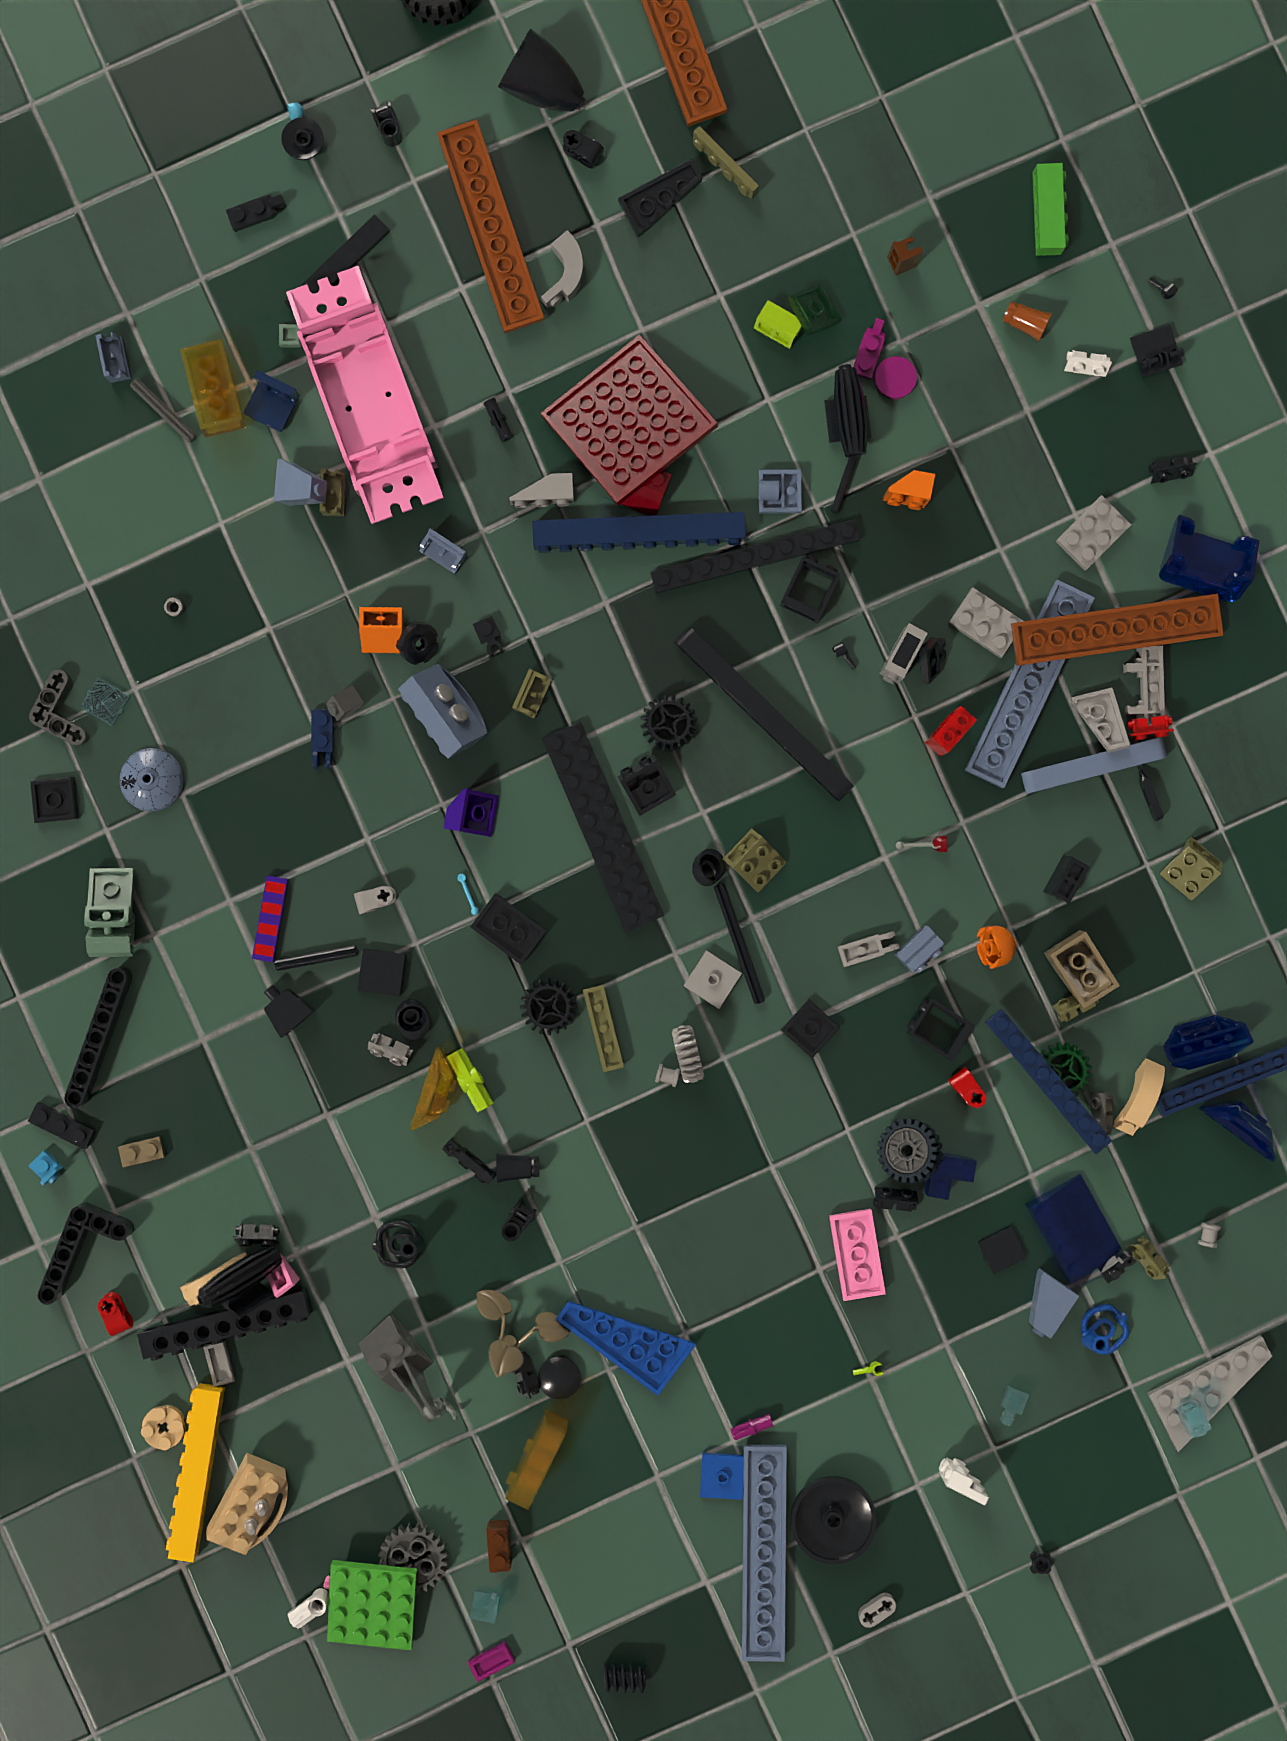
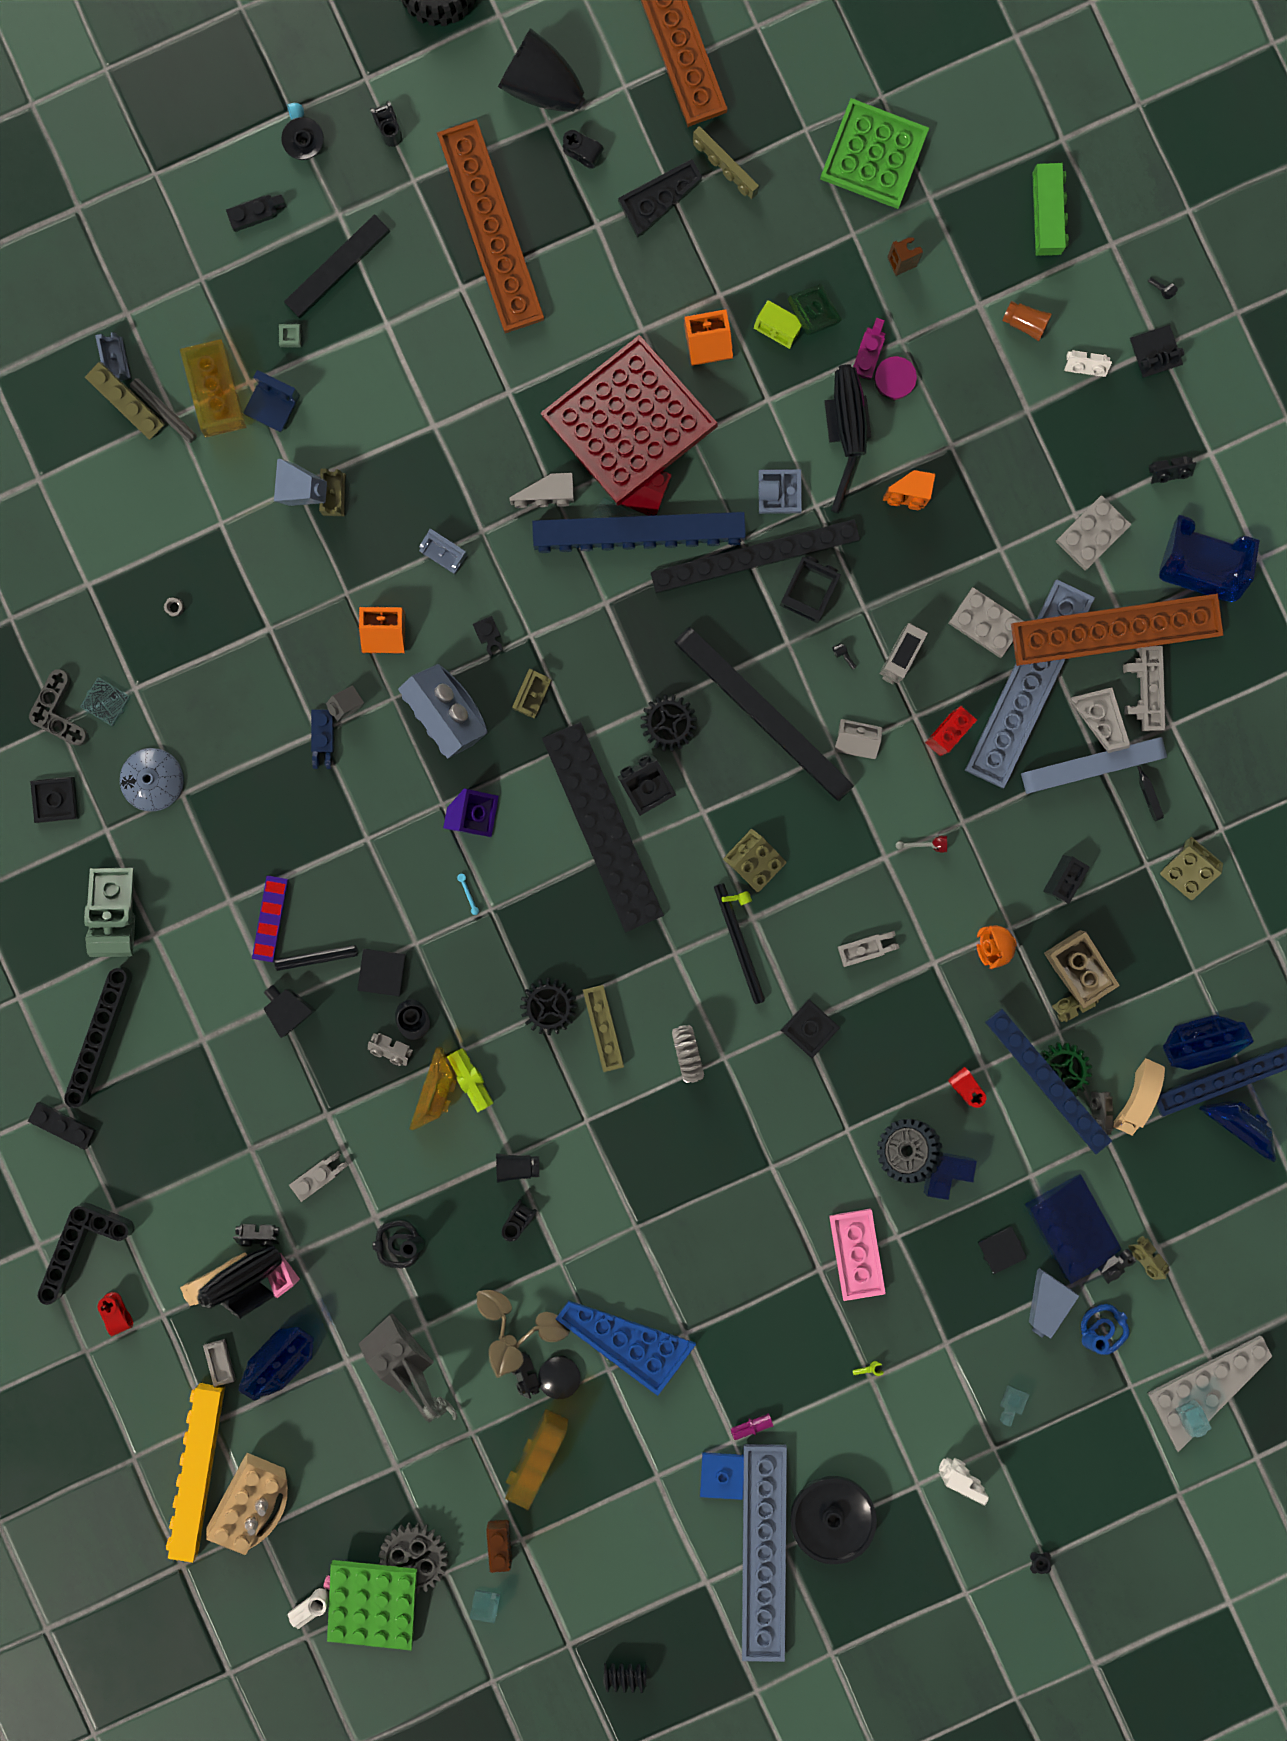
(46, 1168): dark azure bracket -> none
(124, 400): none -> olive plate
(141, 1151): dark tan plate -> none
(150, 1338): black brick -> none
(163, 1439): tan plate -> none
(276, 1362): none -> clear blue wedge
(316, 1177): none -> light grey hinge
(356, 369): bright pink piece -> none
(371, 899): light grey piece -> none
(408, 639): black plate -> none
(469, 1161): black hinge -> none
(491, 1661): magenta tile -> none
(498, 418): black pin -> none
(508, 928): black plate -> none
(570, 255): light grey arch -> none
(667, 1075): light grey bush -> none
(708, 337): none -> orange slope
(708, 867): black hat -> none
(712, 979): light grey plate -> none
(743, 898): none -> lime hand
(858, 739): none -> light grey panel
(874, 153): none -> bright green plate
(876, 1606): light grey beam -> none
(885, 1197): black hinge -> none
(920, 949): sand blue brick -> none
(931, 656): black hinge -> none
(959, 1037): black window -> none
(1141, 729): red hinge -> none
(1209, 1235): light grey bush -> none

